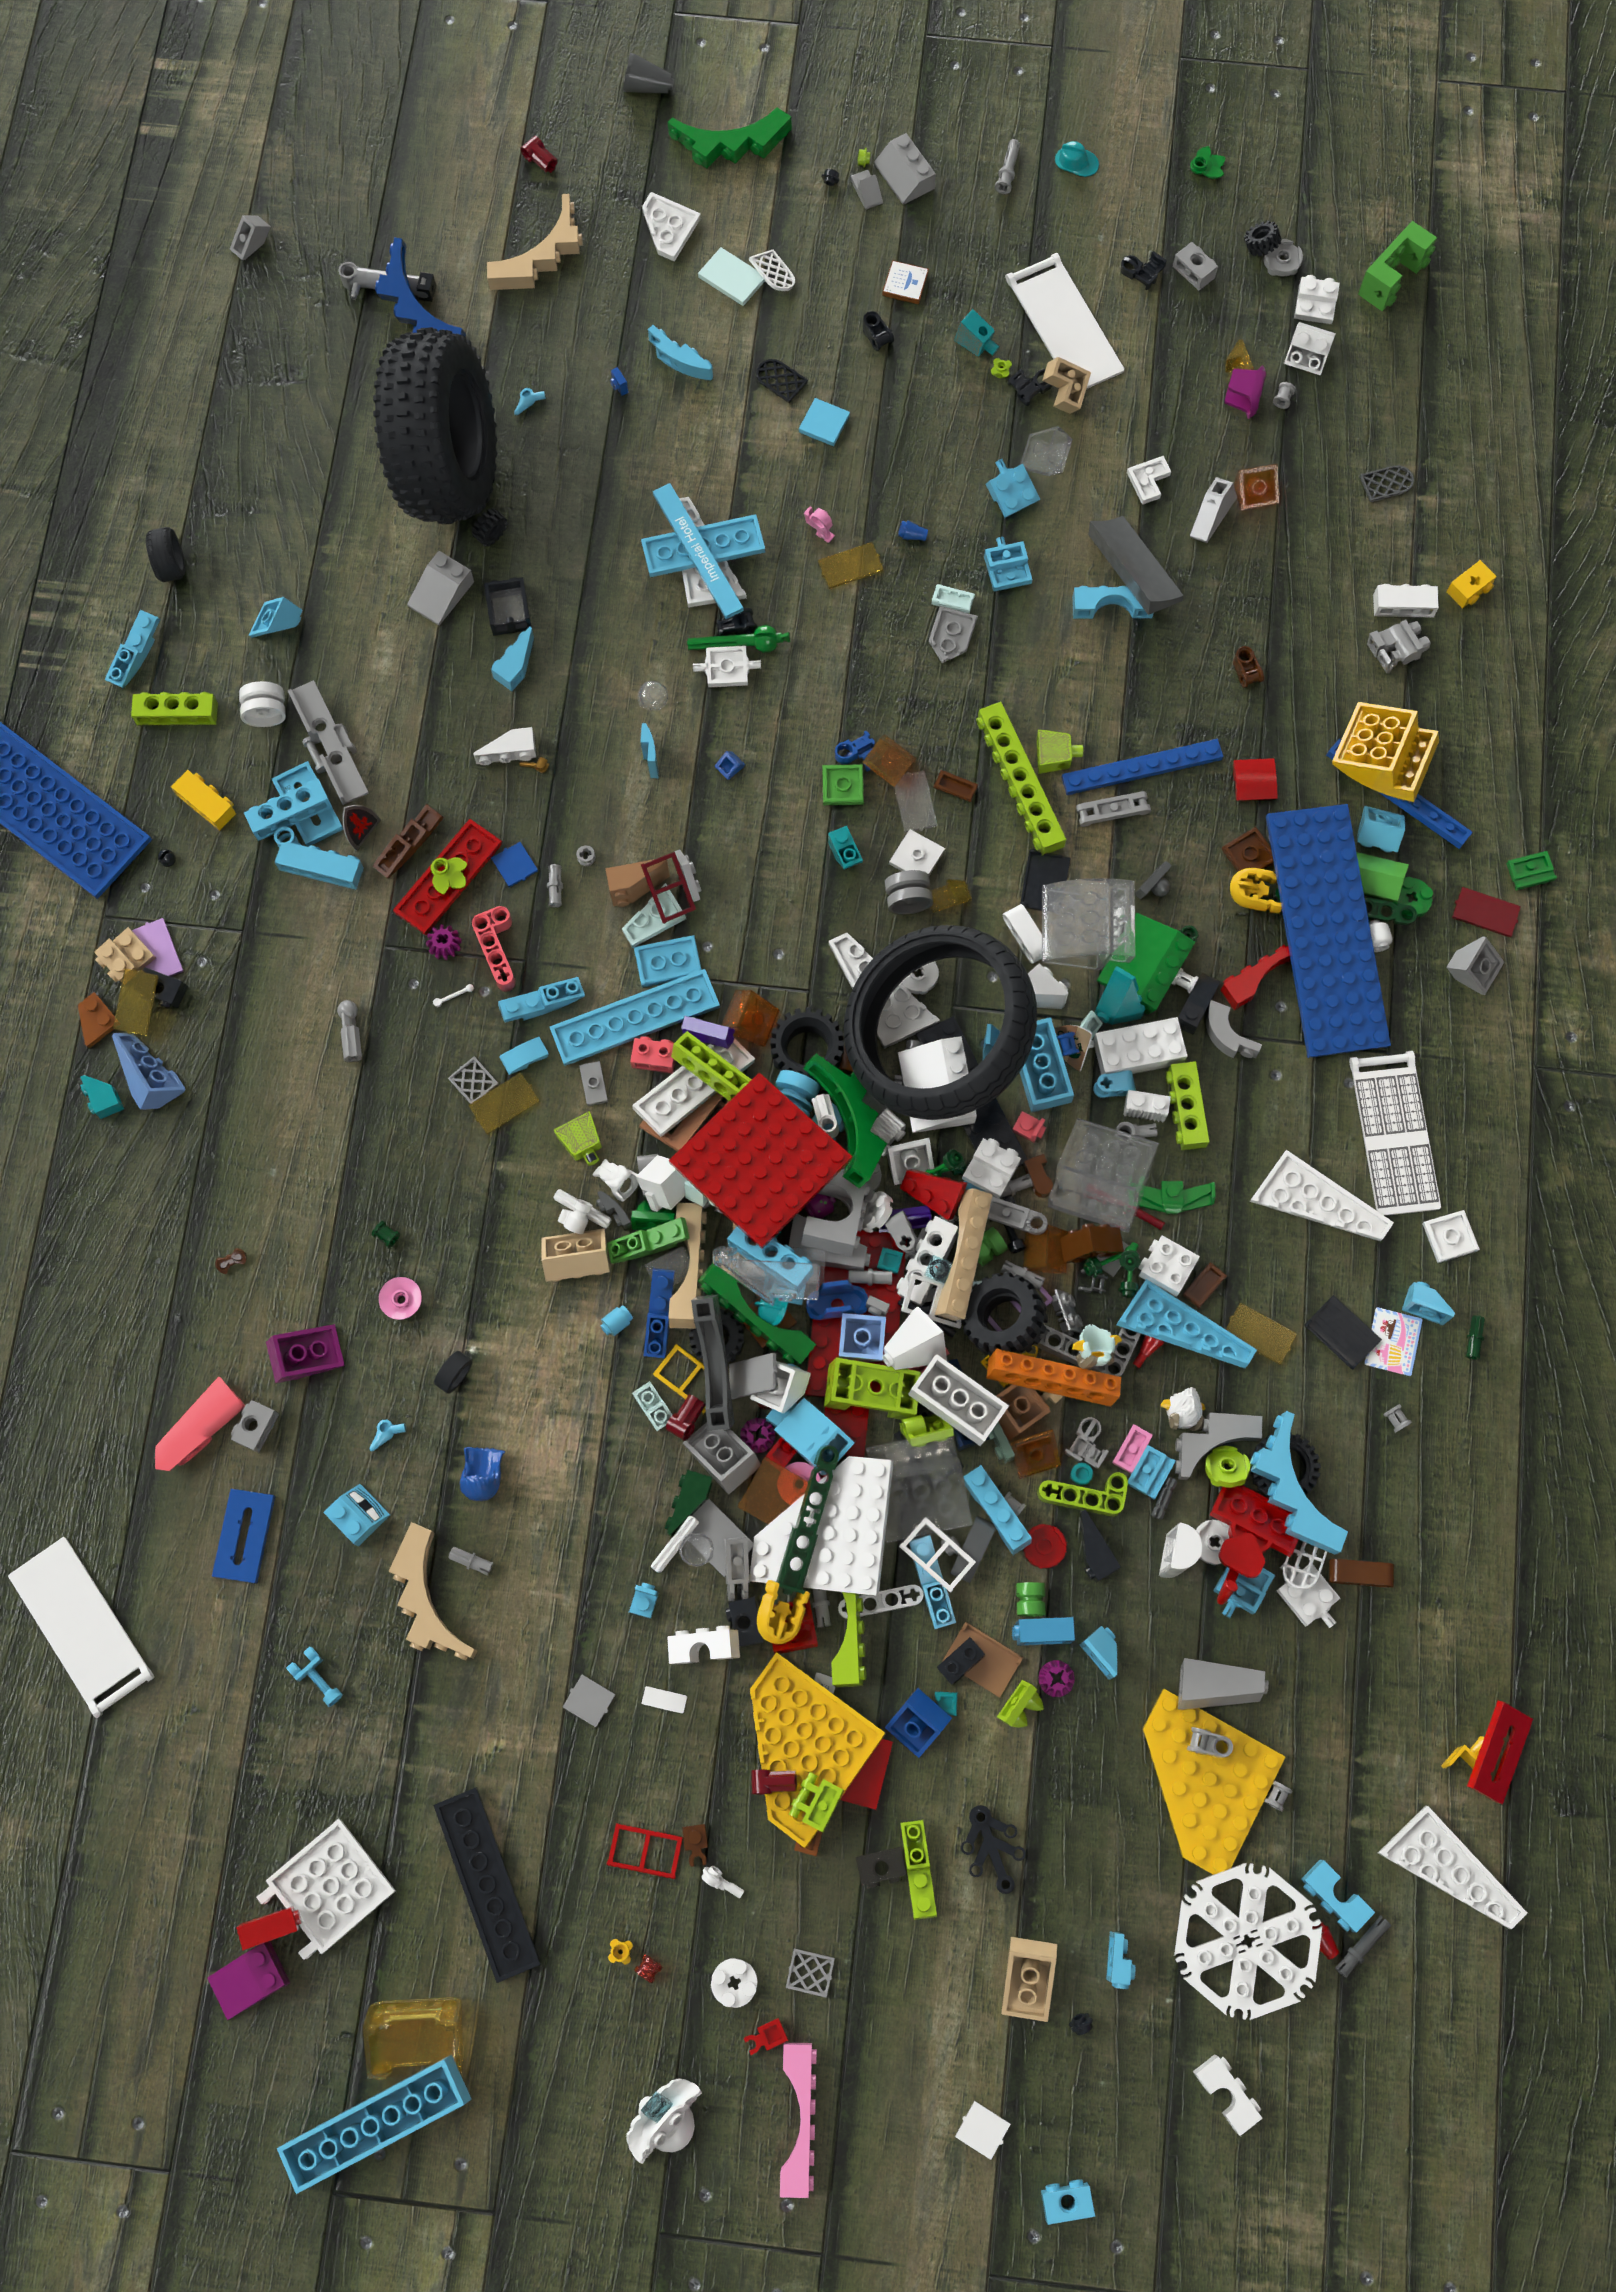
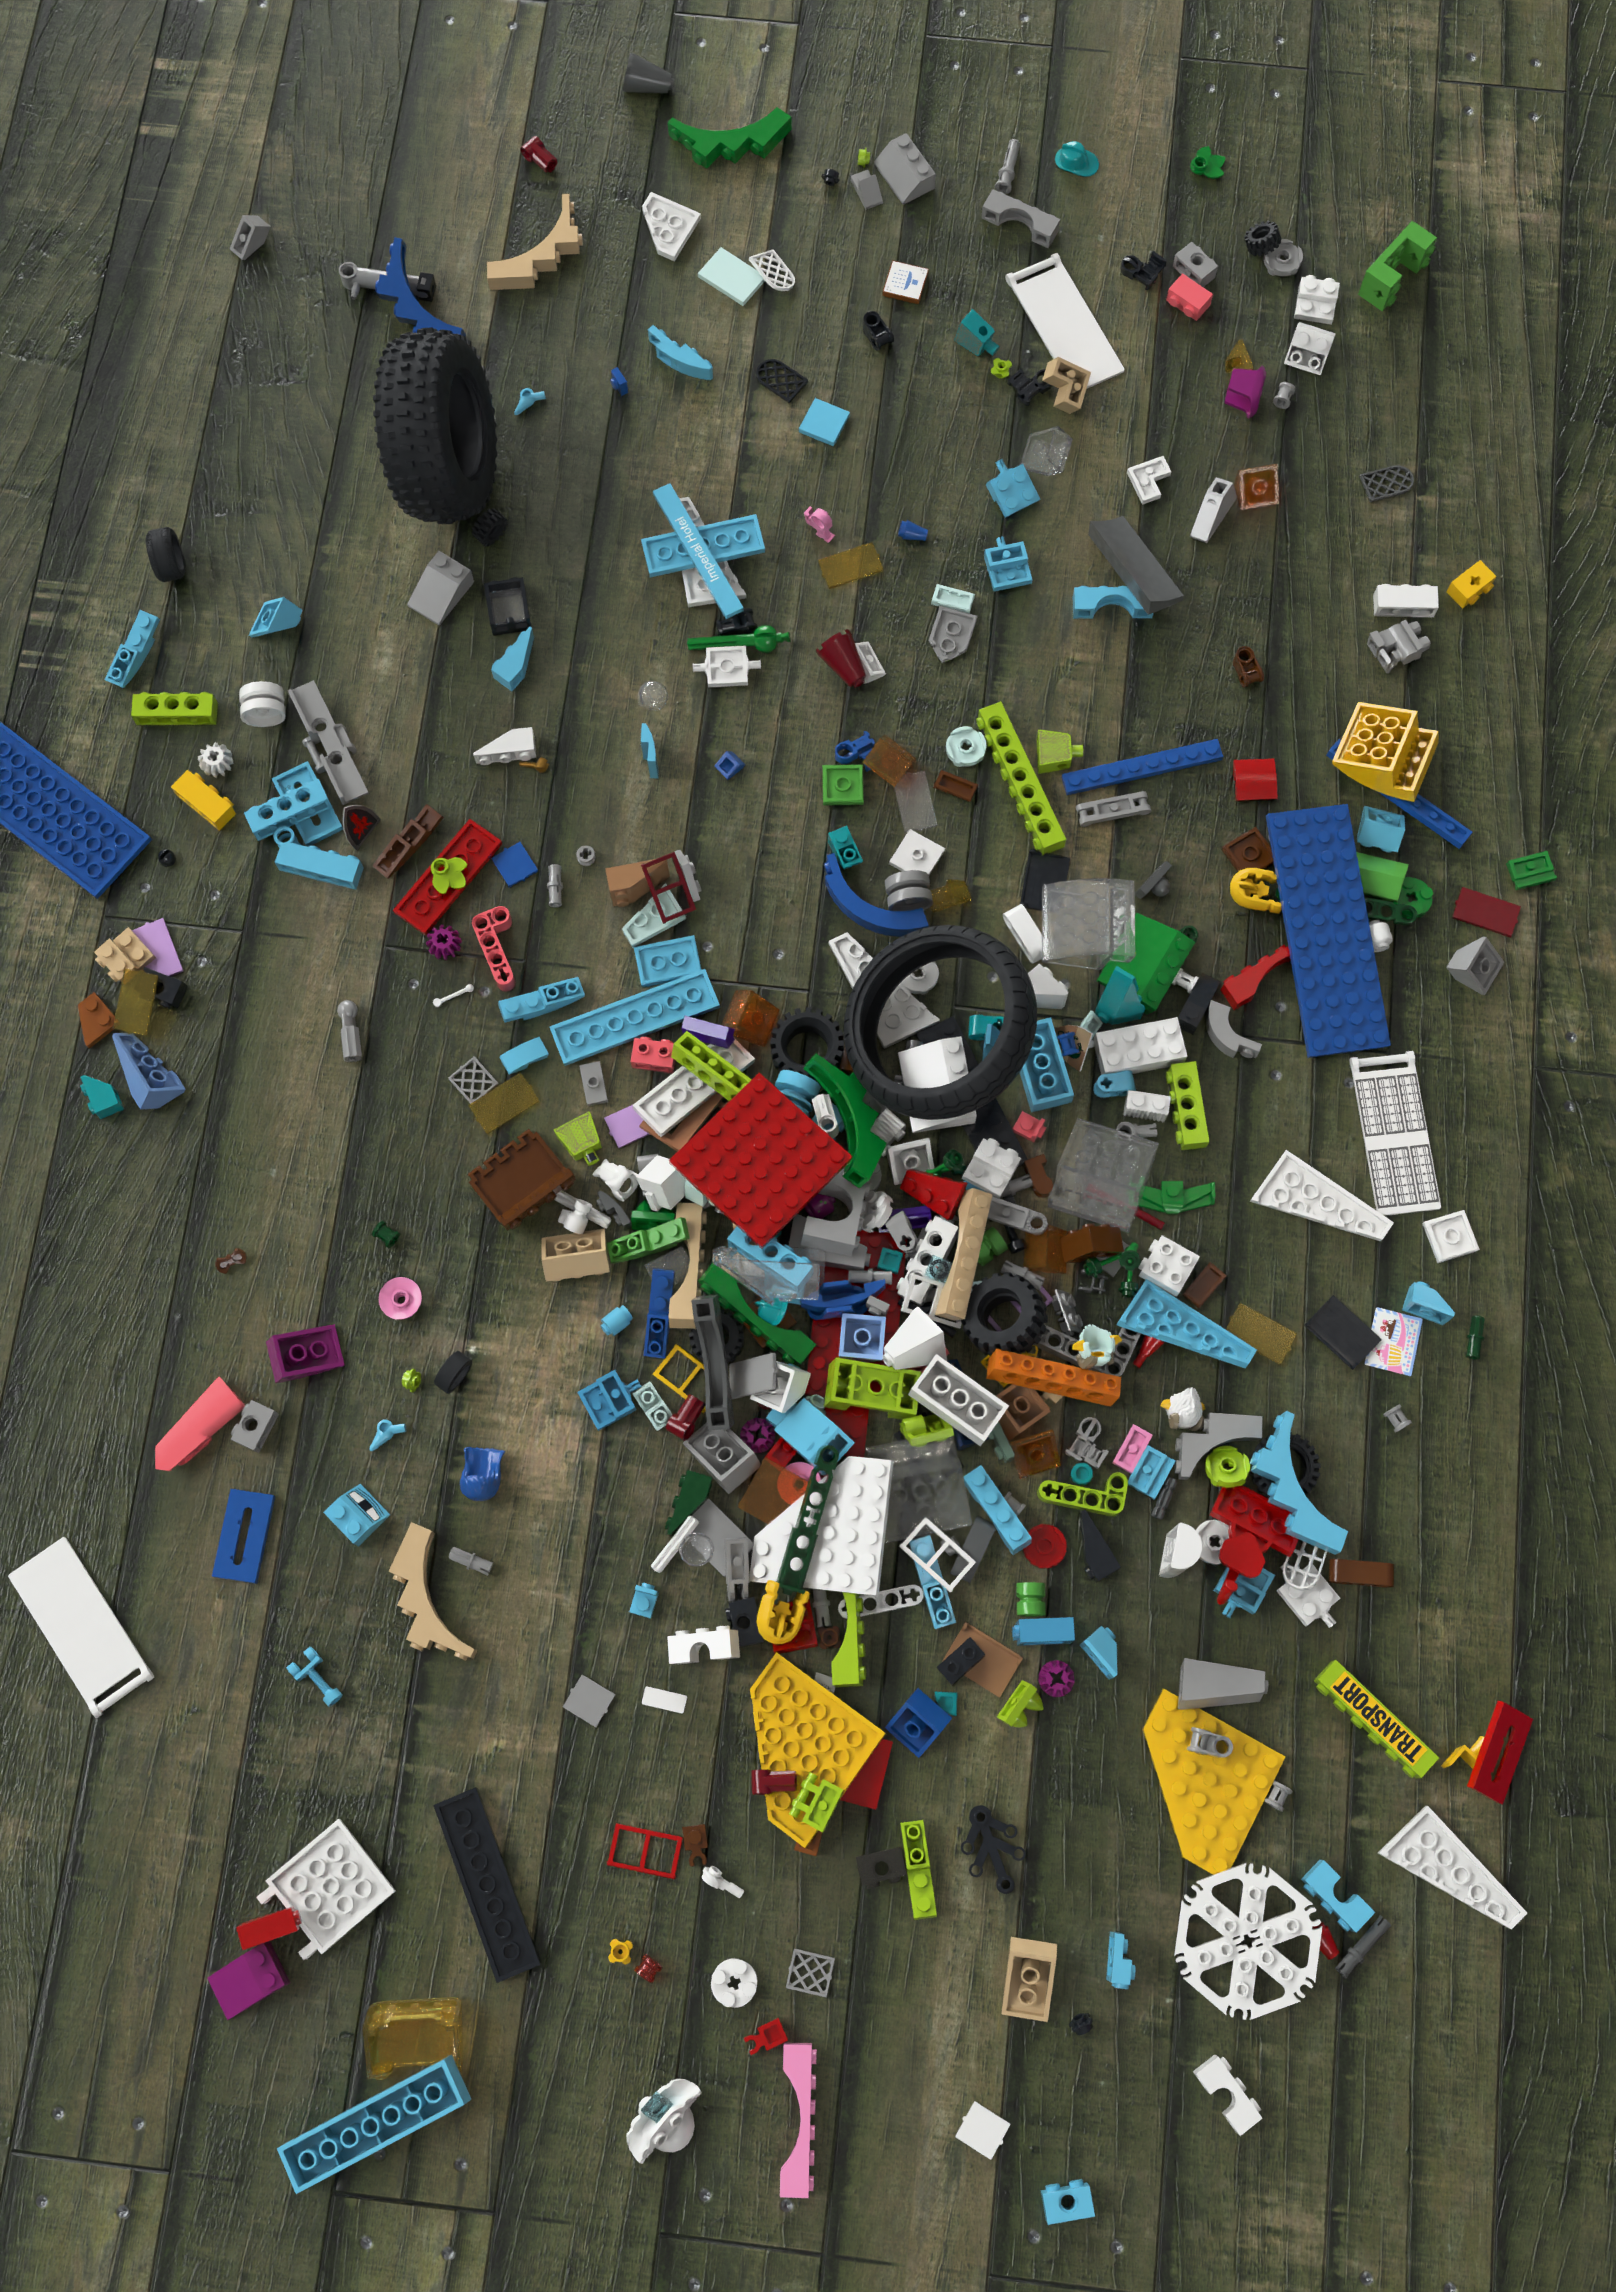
(223, 761): none -> white gear
(411, 1380): none -> lime plate
(520, 1179): none -> reddish brown hinge
(608, 1399): none -> dark azure plate
(625, 1126): none -> lavender piece
(817, 1401): none -> light aqua plate
(824, 1633): none -> reddish brown plate
(843, 658): none -> dark red cone
(866, 915): none -> blue arch
(870, 662): none -> white slope
(872, 1288): none -> blue slope
(965, 757): none -> light aqua plate
(979, 1023): none -> teal piece
(1002, 208): none -> light grey arch
(1189, 297): none -> coral brick
(1376, 1719): none -> brick

